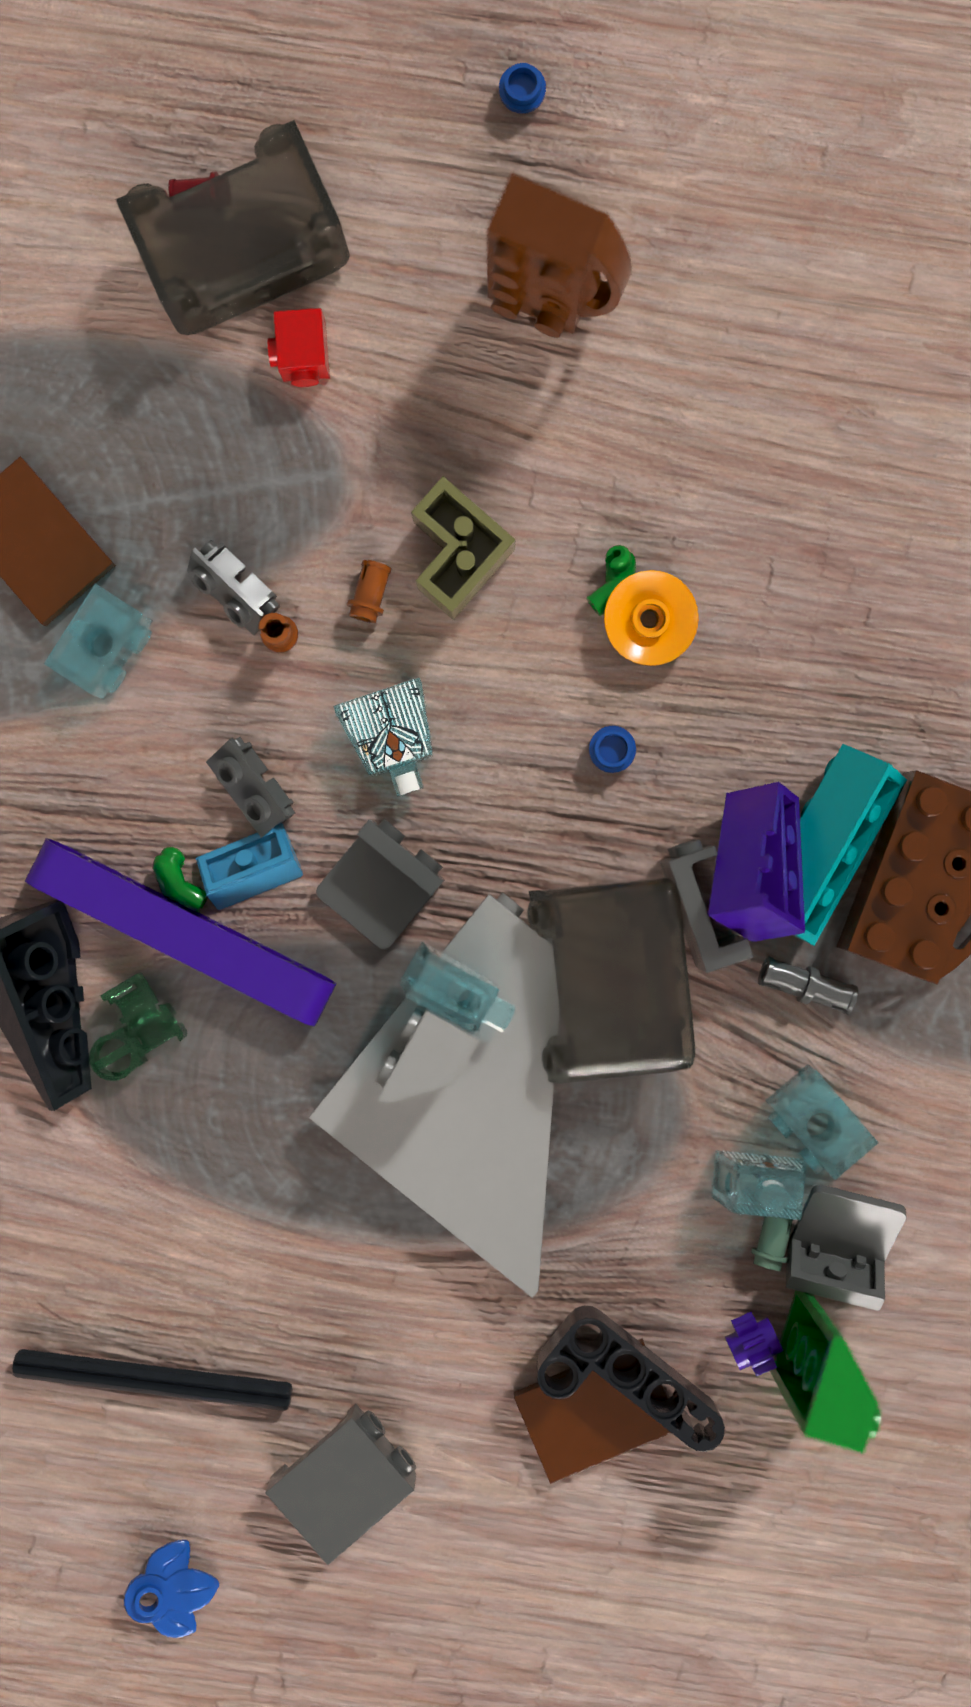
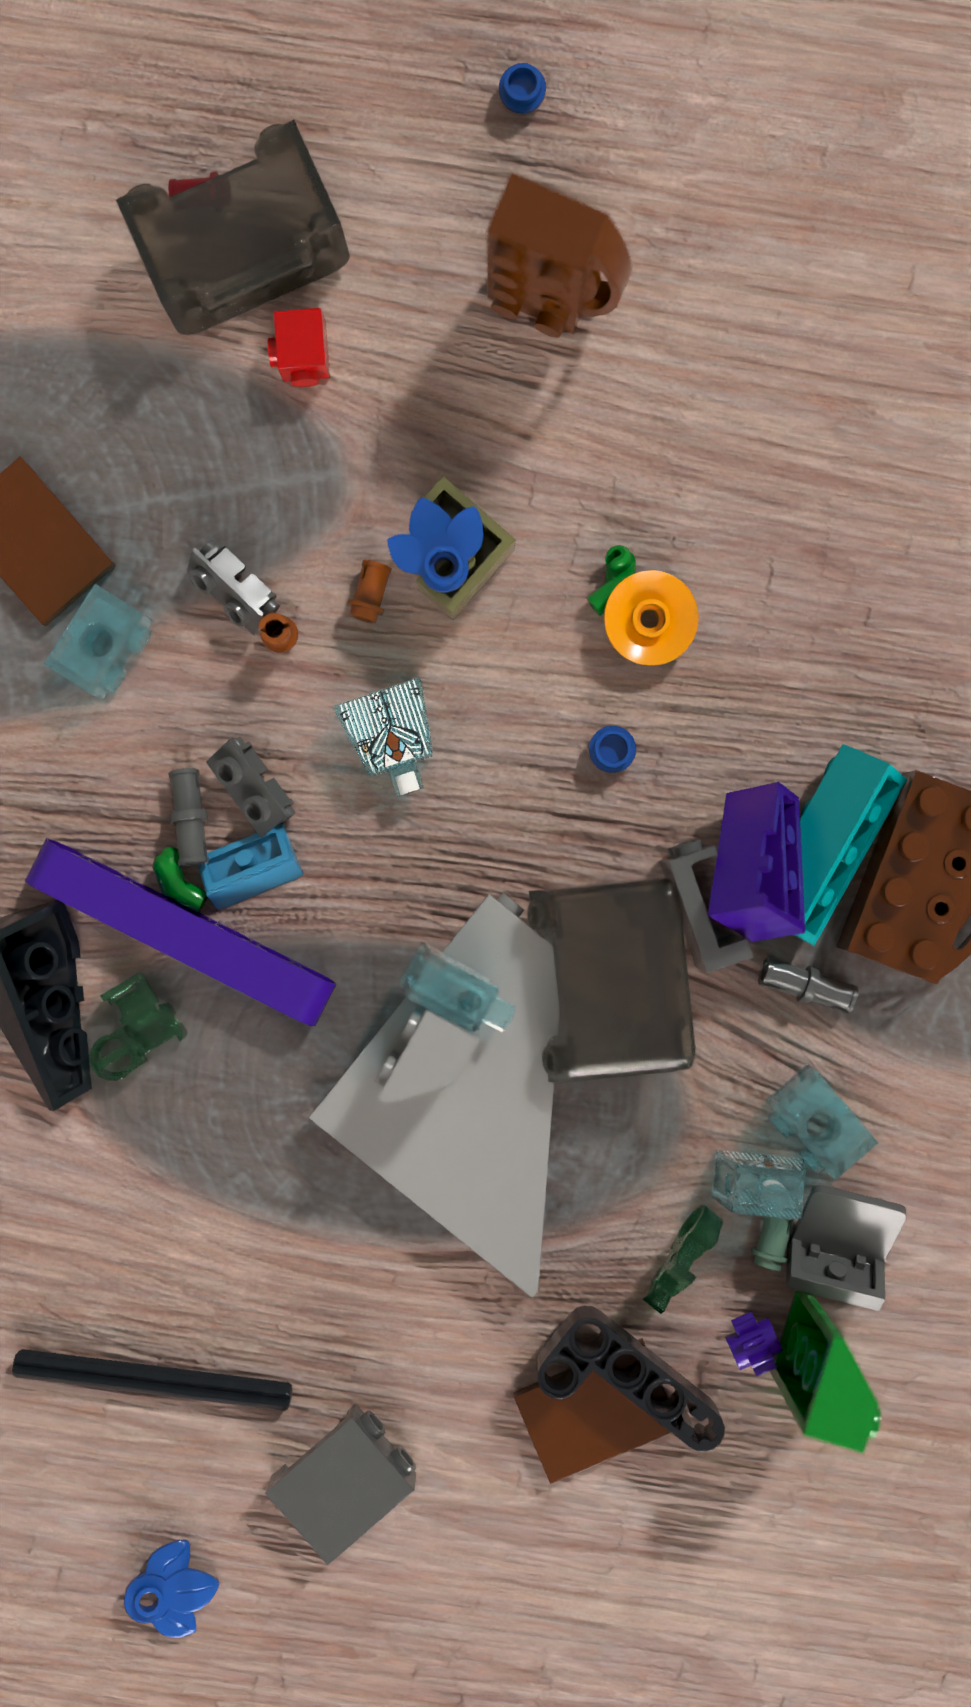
(188, 817): none -> dark grey pin
(380, 883): dark grey bracket -> none
(436, 539): none -> blue plate
(694, 1238): none -> clear green piece

